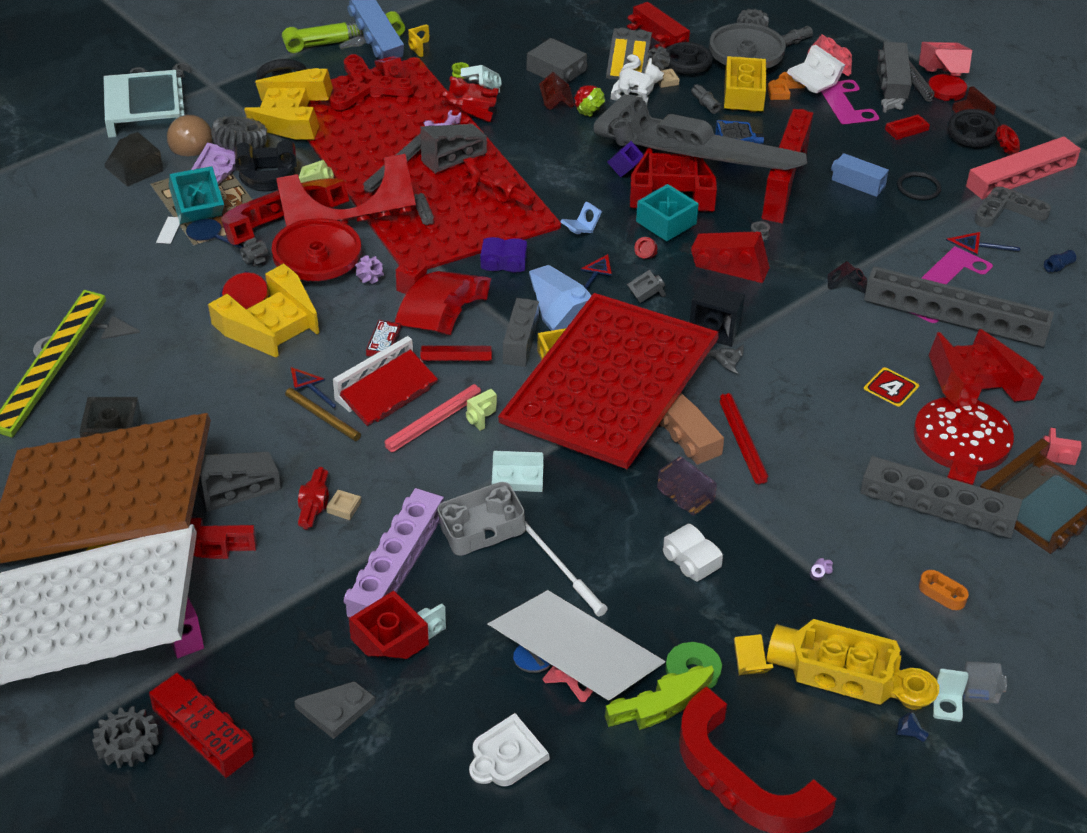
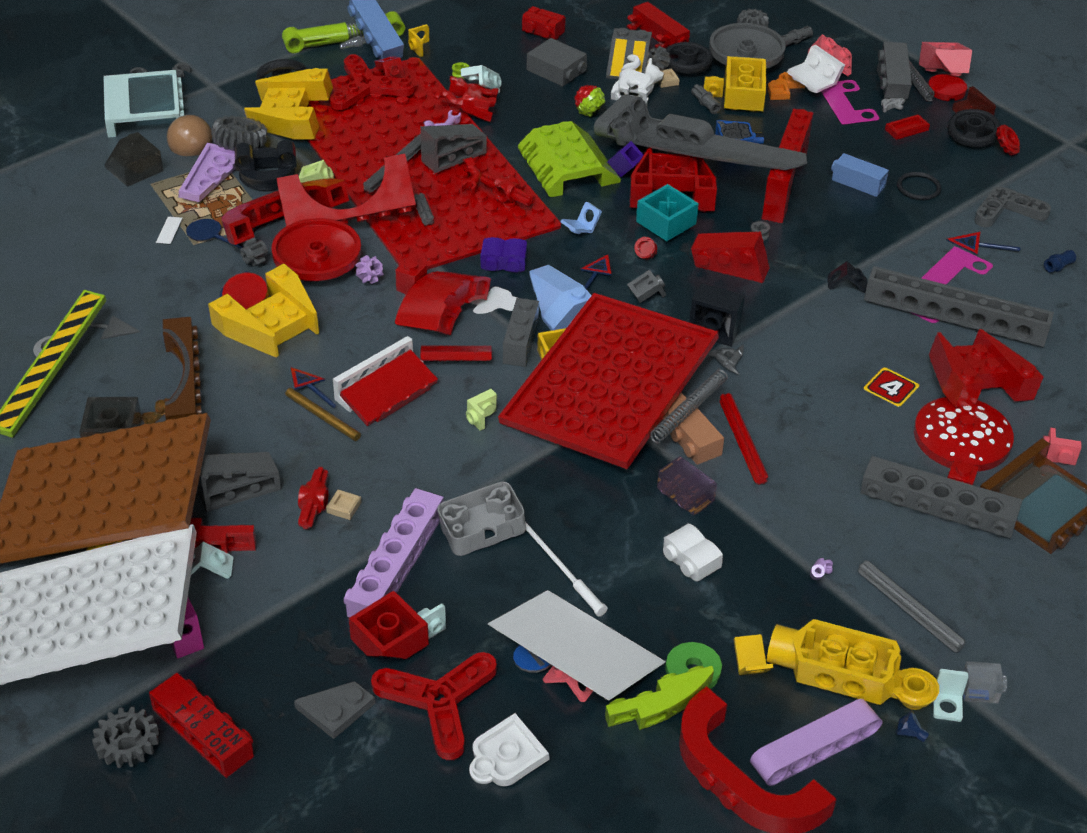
(152, 417): none -> clear orange piece
(179, 339): none -> reddish brown arch
(196, 194): teal brick -> none
(213, 560): none -> light aqua bracket
(384, 335): tile -> none
(431, 418): coral axle -> none
(442, 714): none -> red piece
(496, 299): none -> white sticker
(519, 469): light aqua bracket -> none
(543, 23): none -> red brick
(554, 90): clear red panel -> none
(564, 154): none -> lime slope
(691, 404): none -> dark grey piece
(714, 85): none -> yellow bracket
(815, 742): none -> lavender beam
(912, 606): none -> dark grey axle
(943, 590): orange beam -> none
(1023, 167): coral brick -> none

